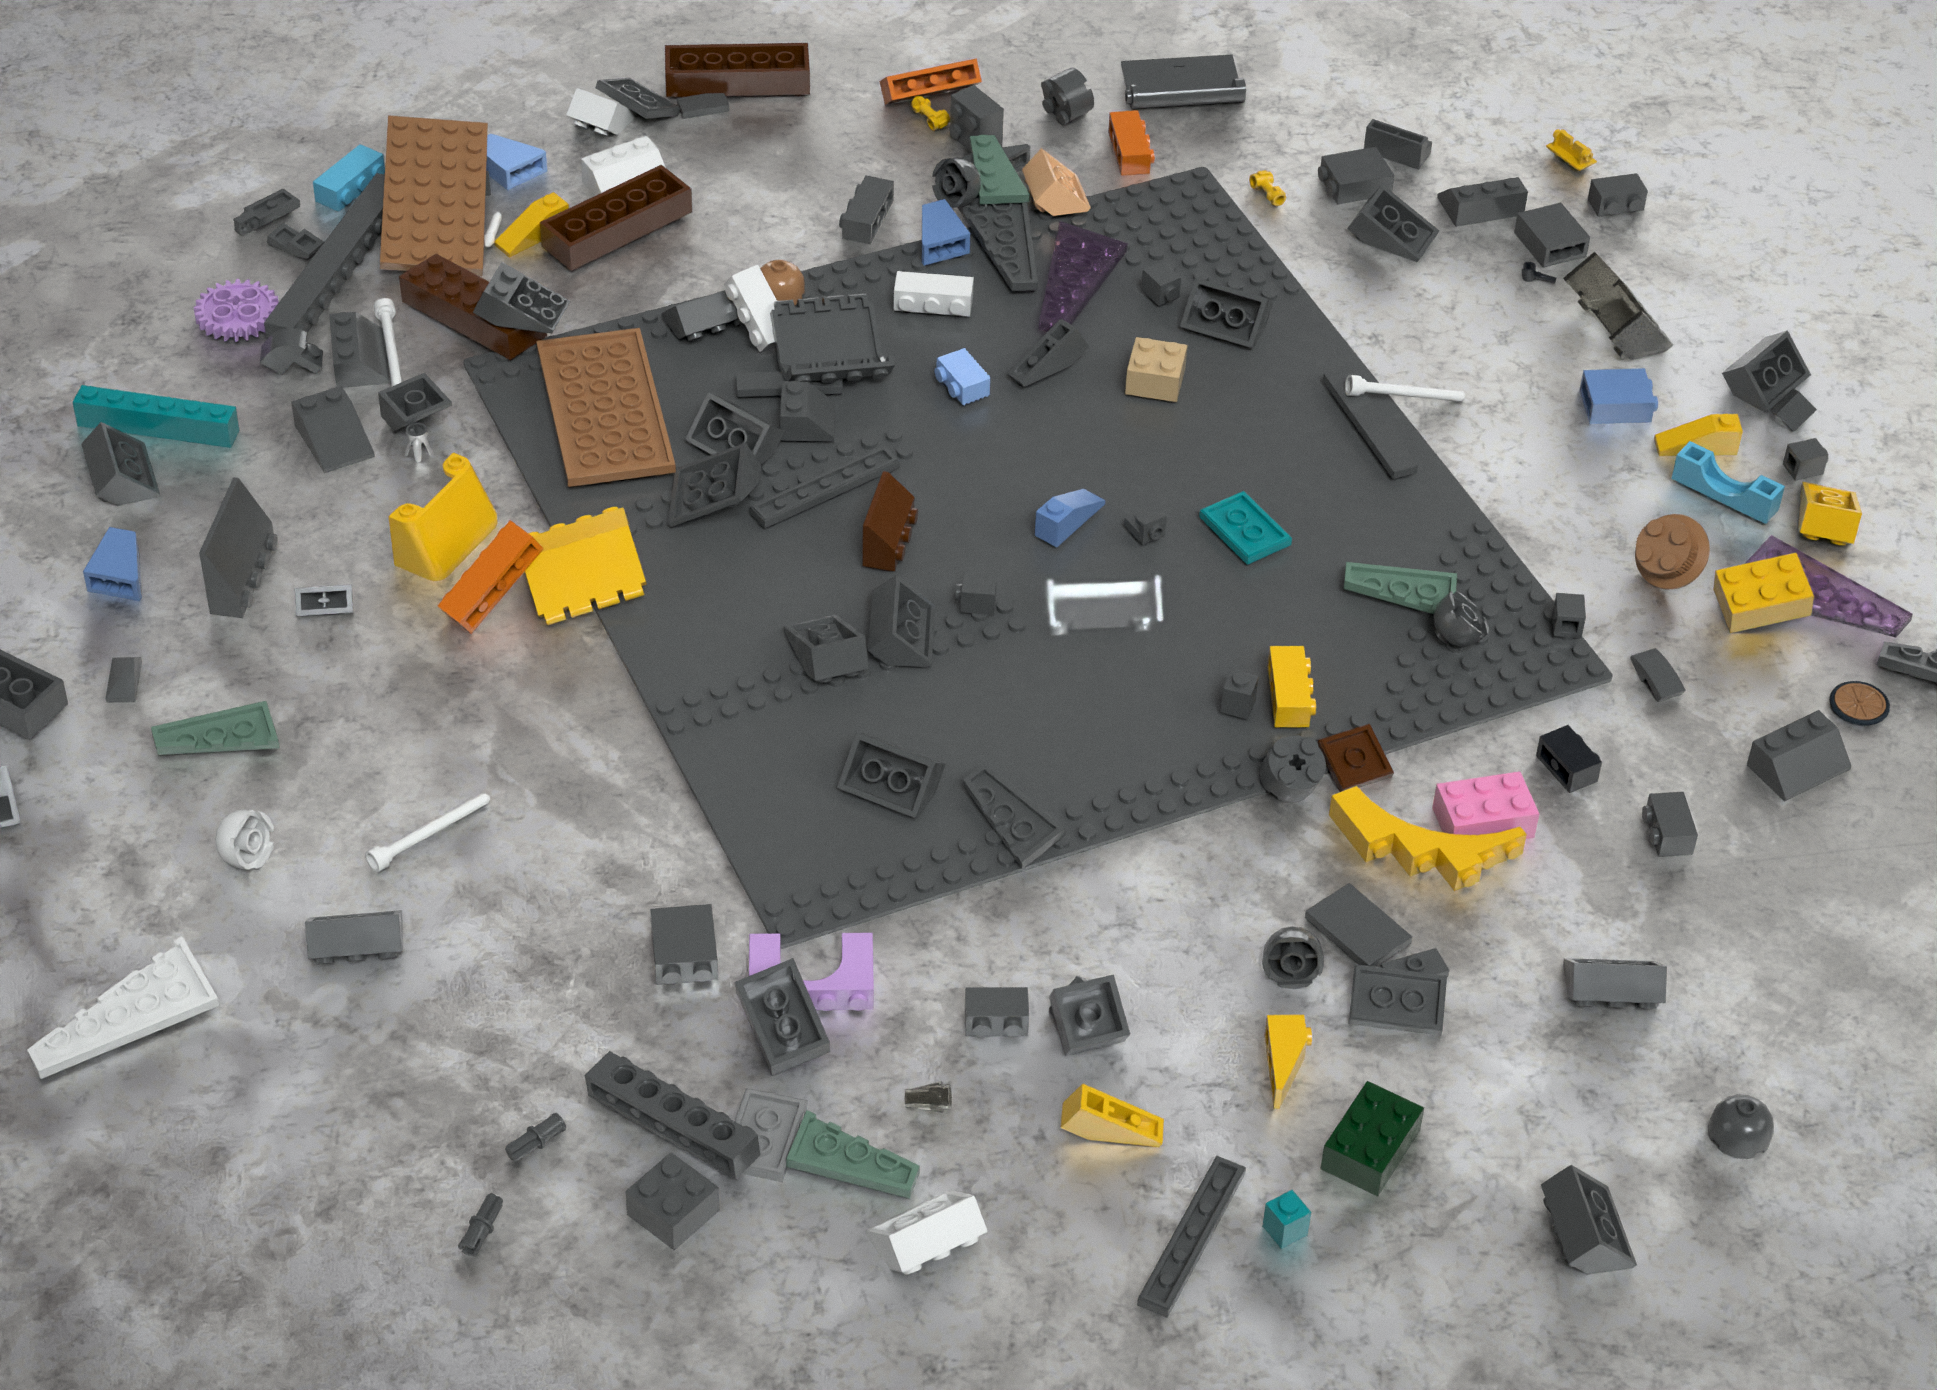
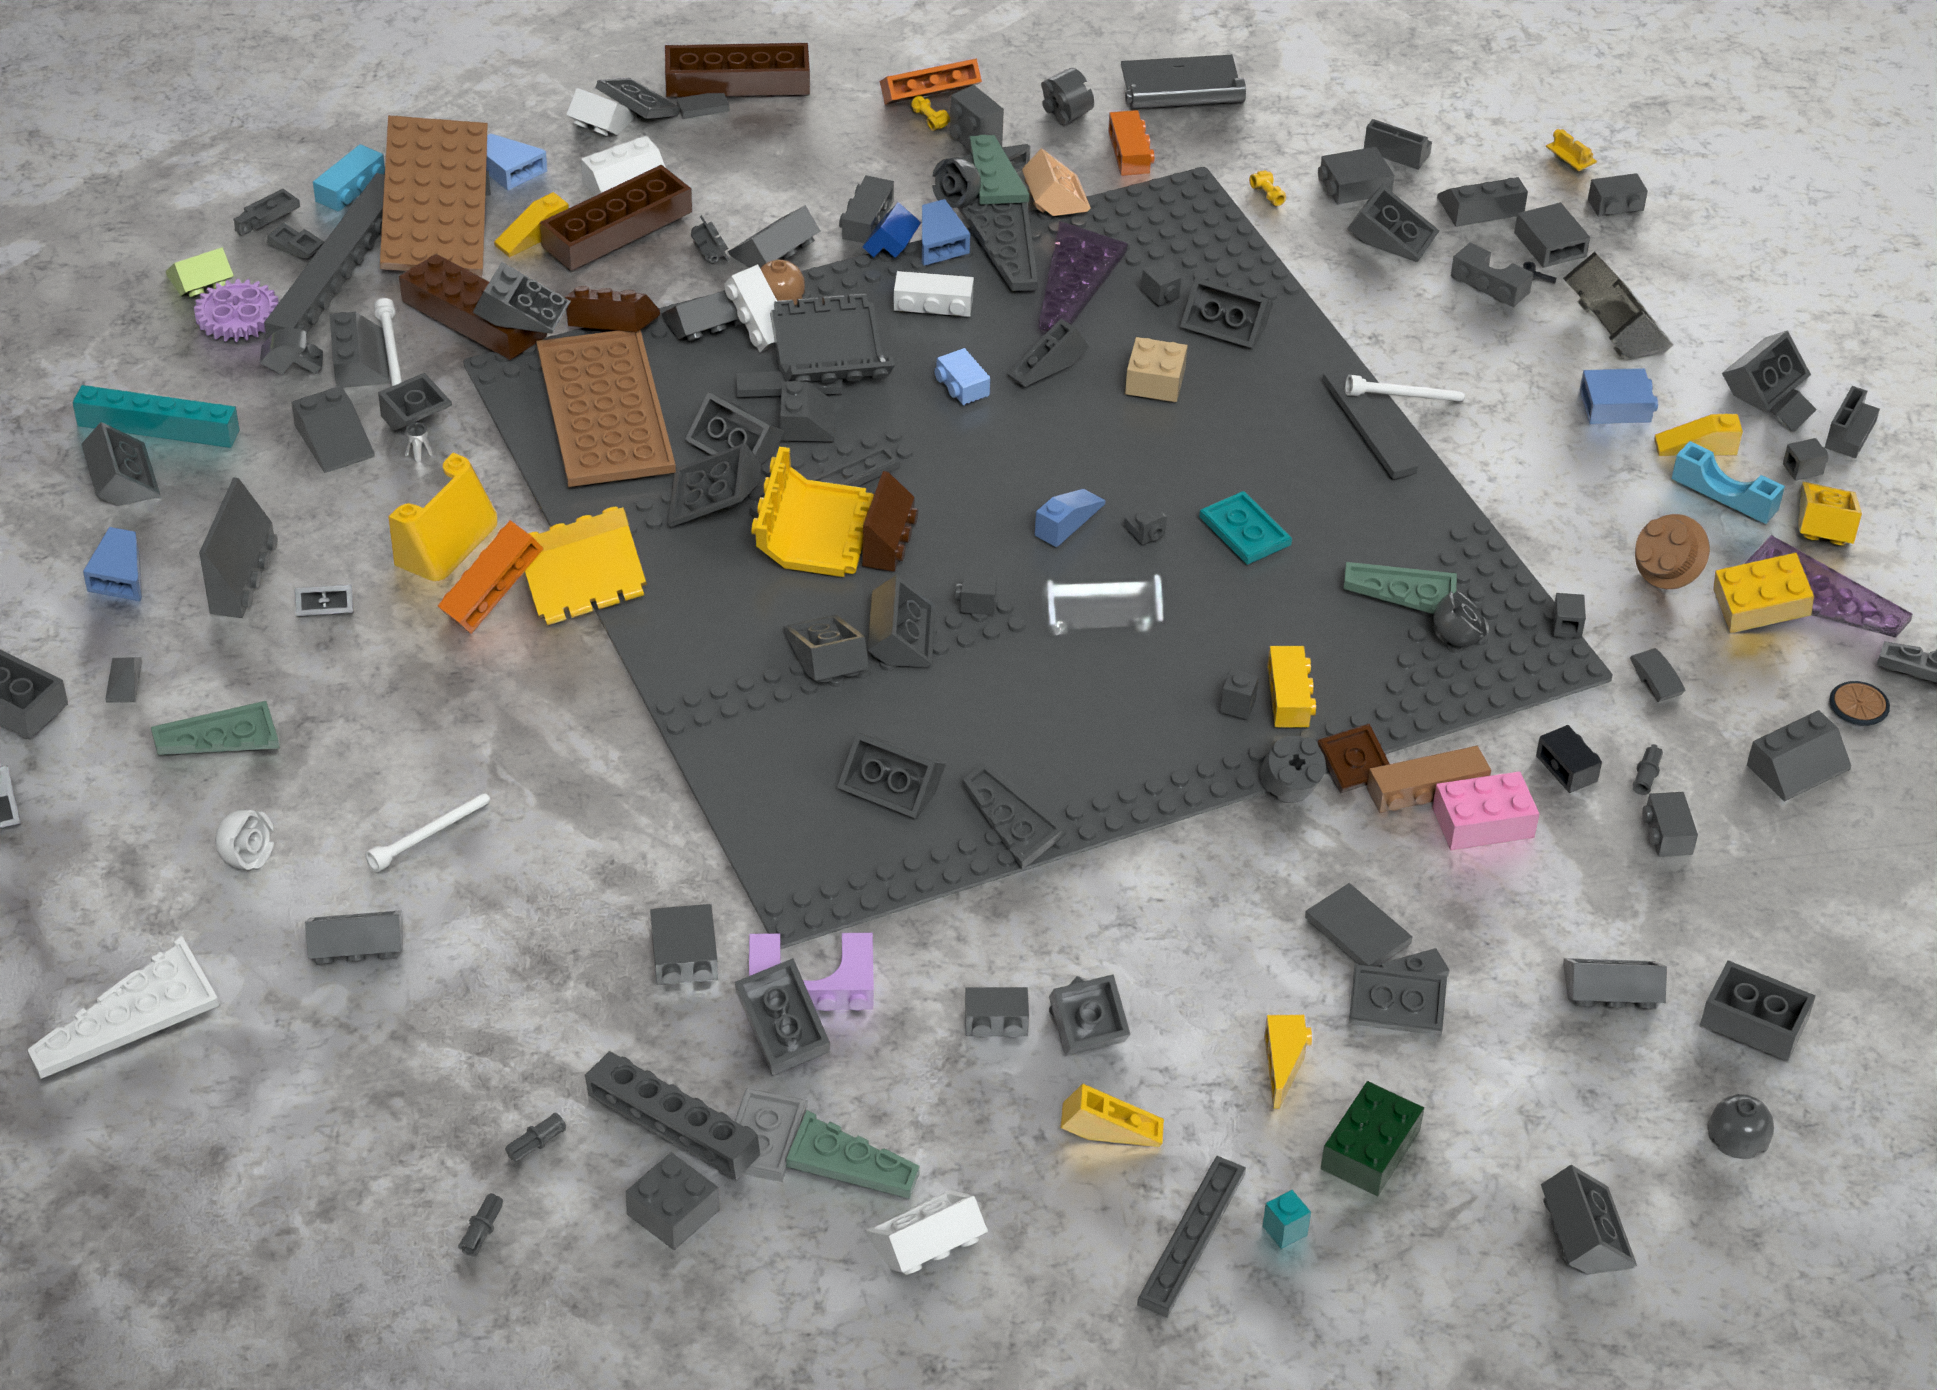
(200, 272): none -> yellowish green slope
(489, 237): white piece -> none
(610, 309): none -> reddish brown slope
(710, 246): none -> dark grey hinge
(777, 239): none -> slope
(810, 521): none -> yellow hinge
(892, 232): none -> blue piece
(930, 1097): clear smoke cone -> none
(1293, 957): dark grey cylinder -> none
(1415, 780): none -> medium nougat brick
(1417, 849): yellow arch -> none
(1506, 284): none -> dark grey arch
(1647, 770): none -> dark grey axle
(1757, 1010): none -> dark grey brick
(1852, 424): none -> dark grey piece

